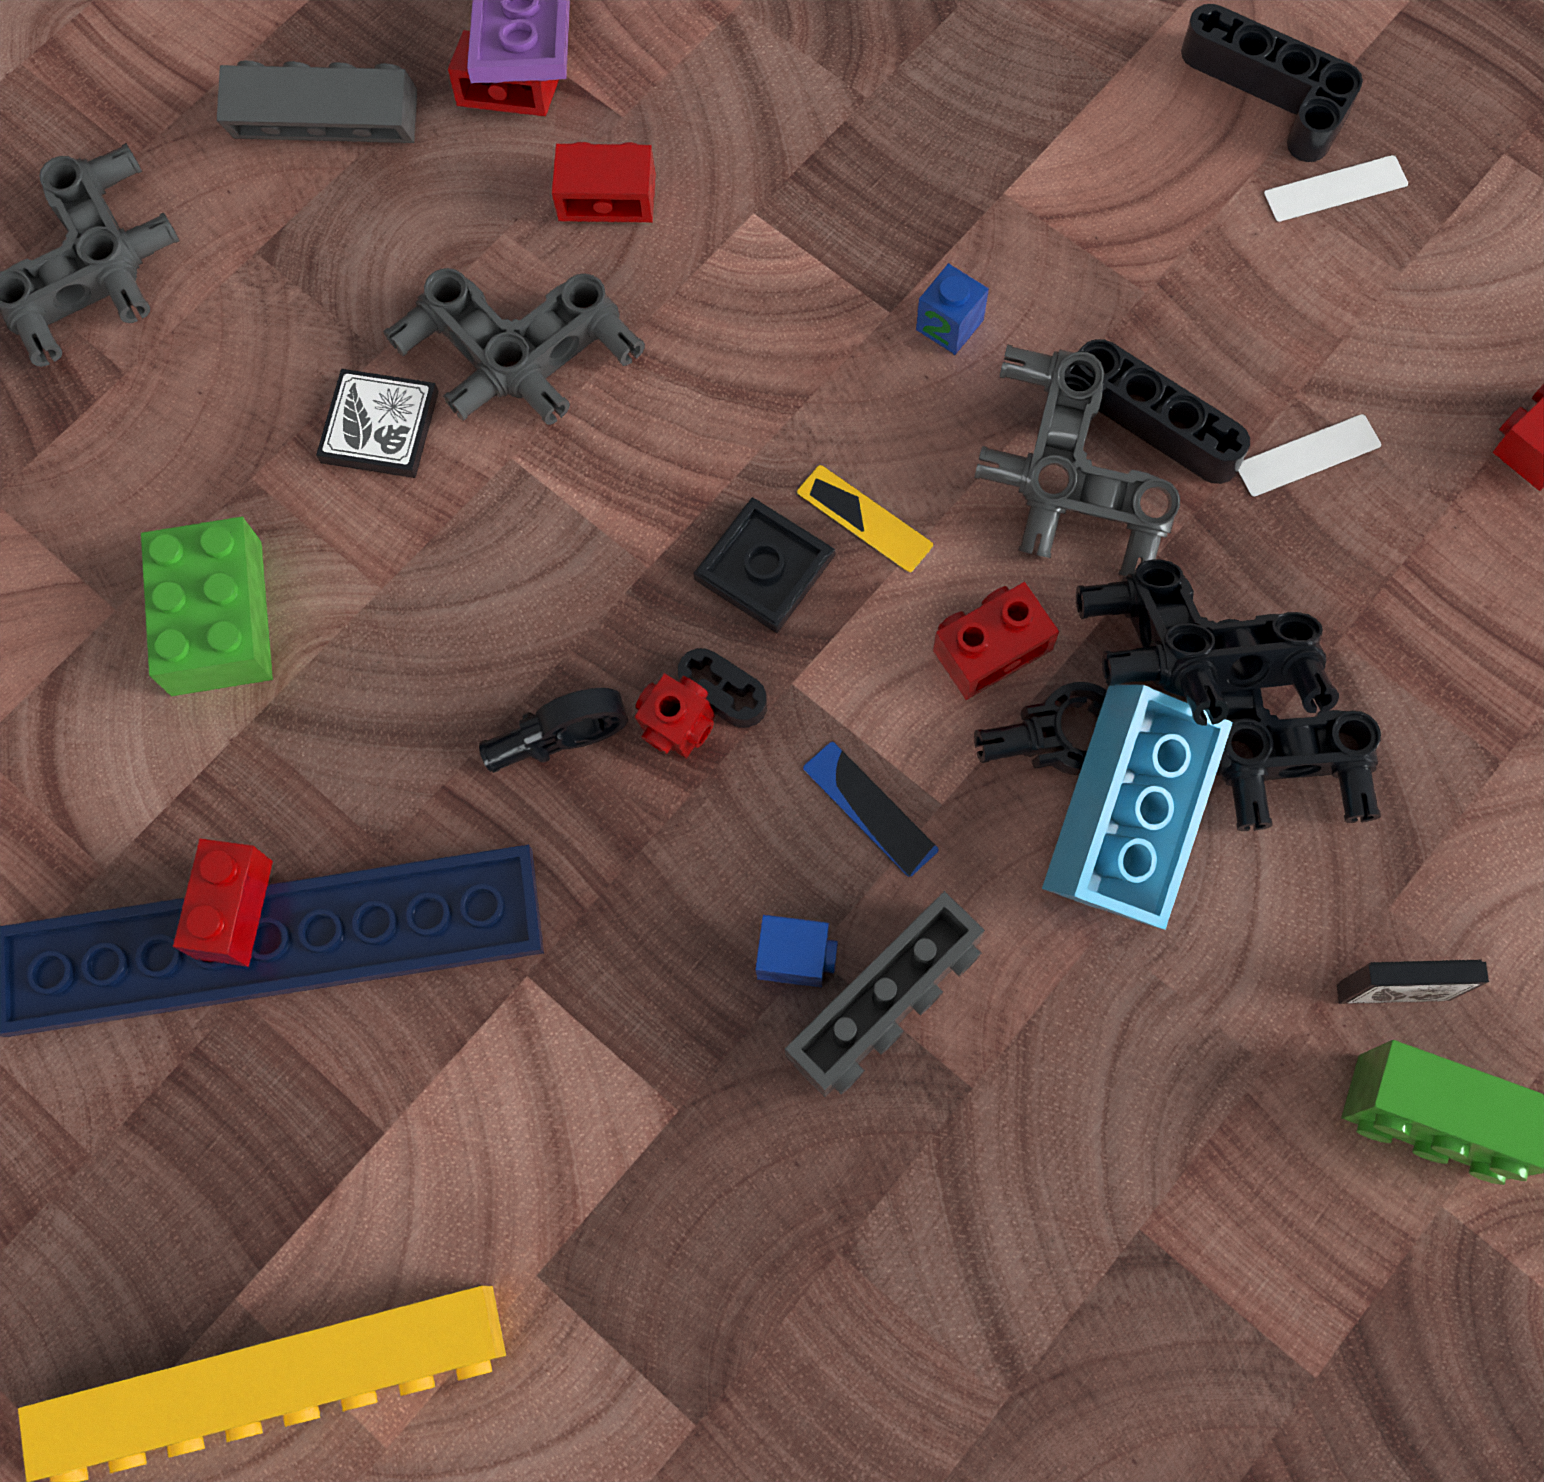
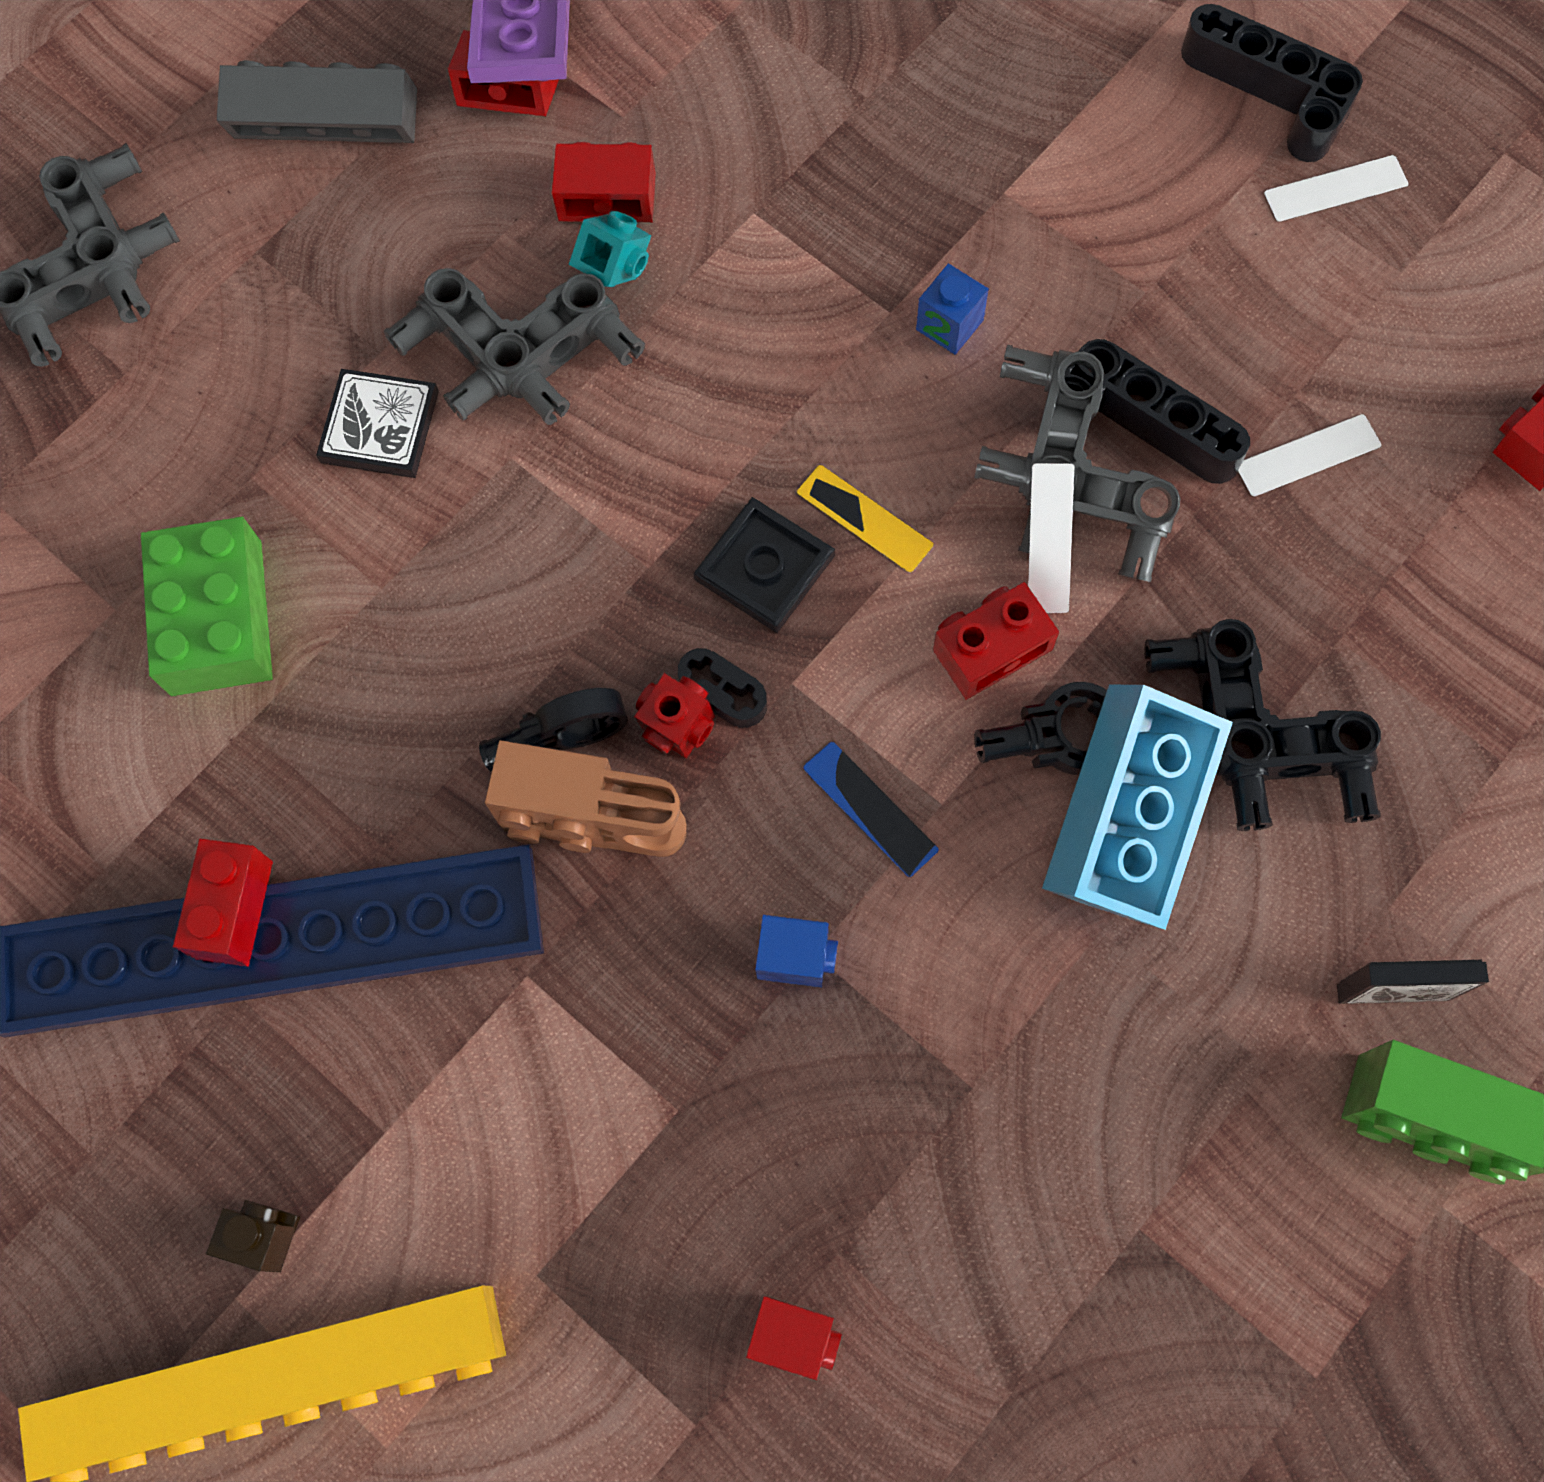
(254, 1236): none -> dark brown brick
(582, 802): none -> nougat brick
(611, 248): none -> teal brick
(793, 1338): none -> red brick
(892, 986): dark grey brick -> none
(1051, 535): none -> white sticker
(1205, 656): black pin -> none

